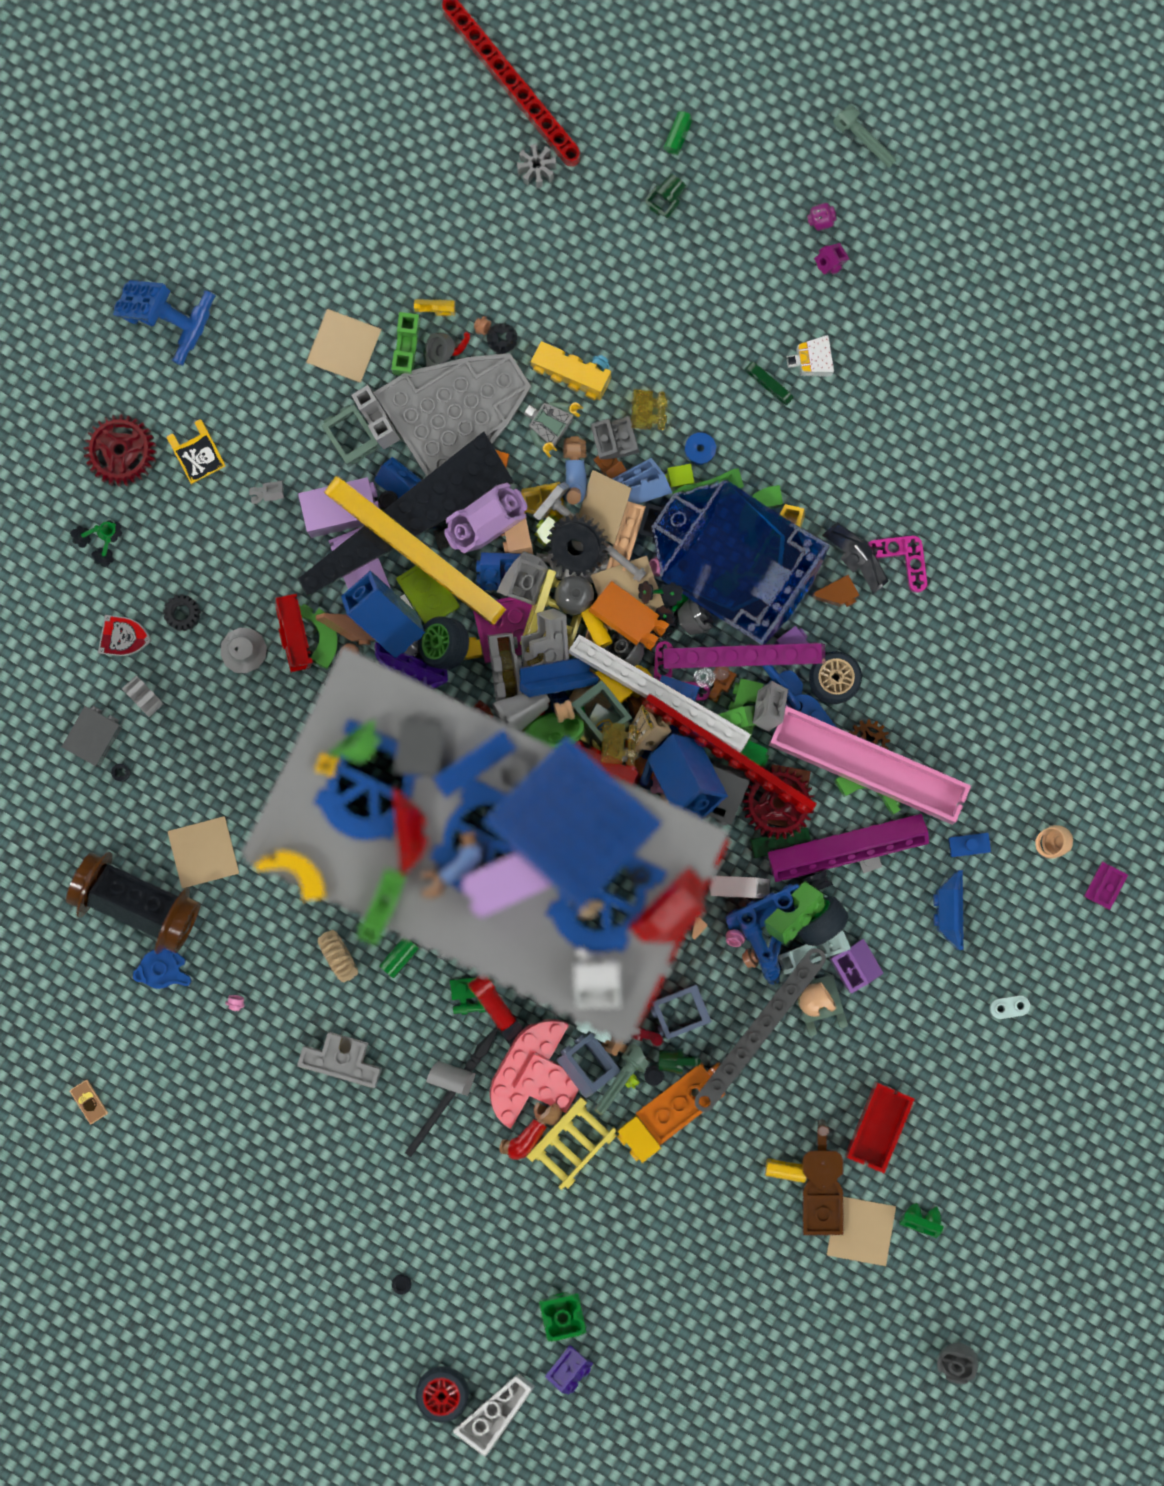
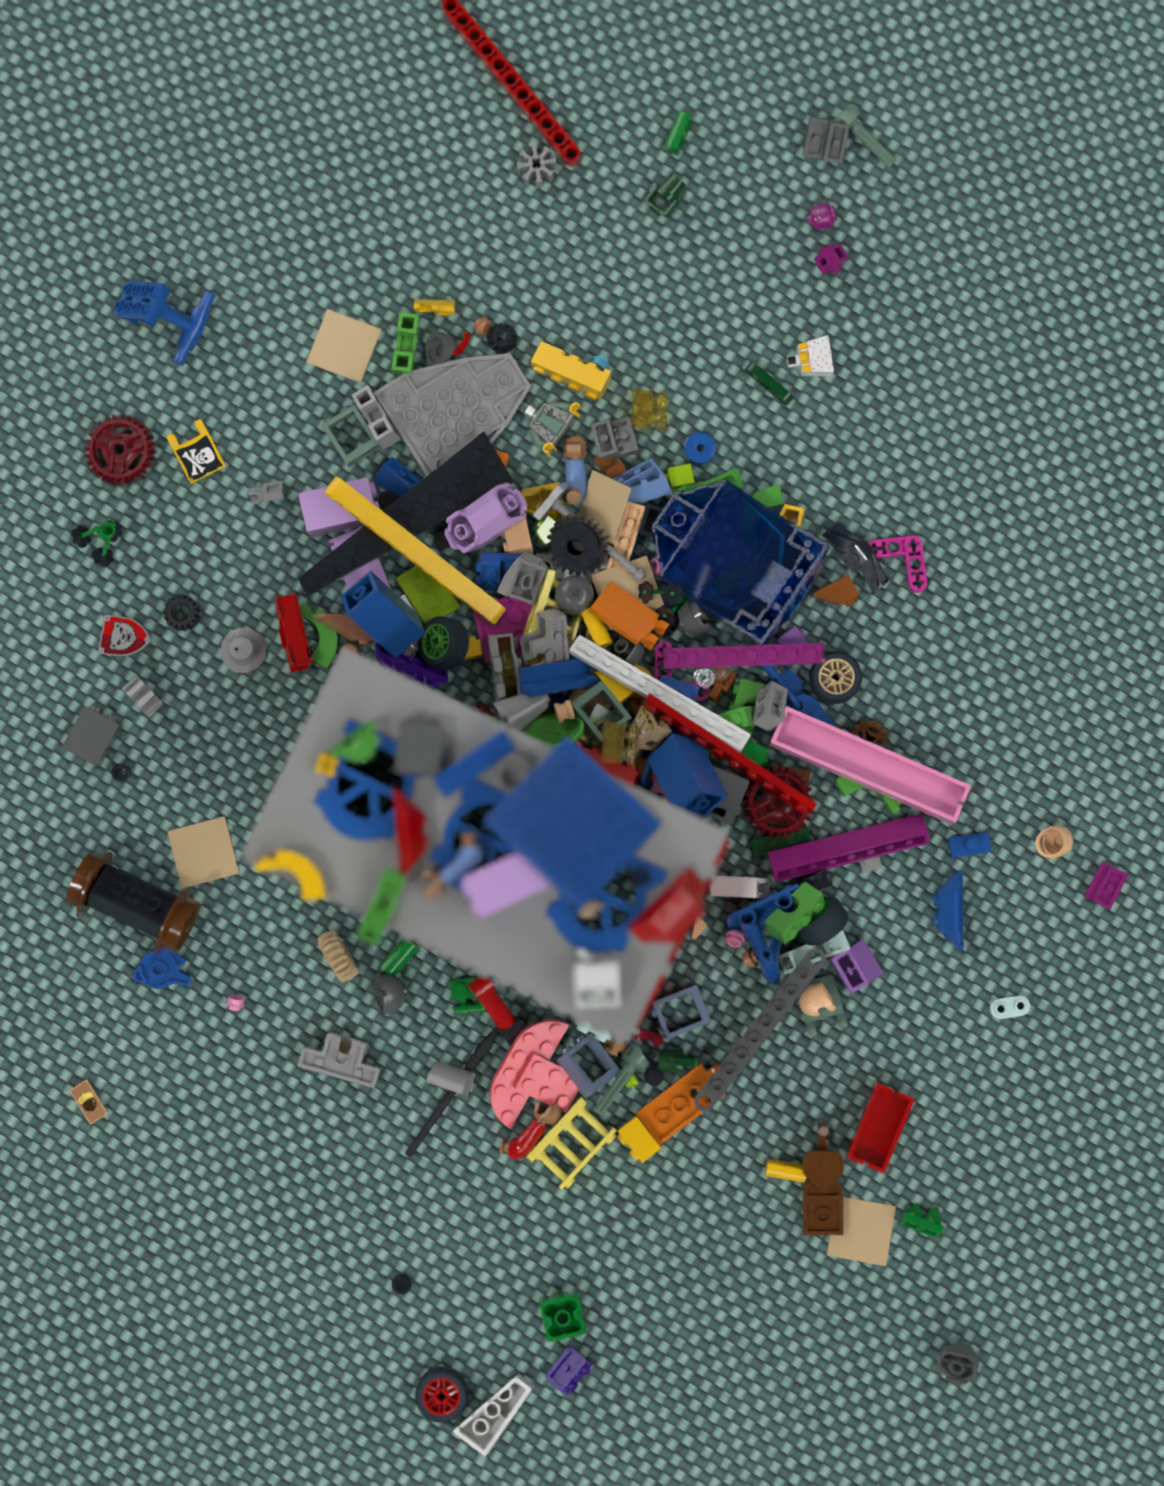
(389, 993): none -> dark grey cylinder
(826, 140): none -> dark grey slope

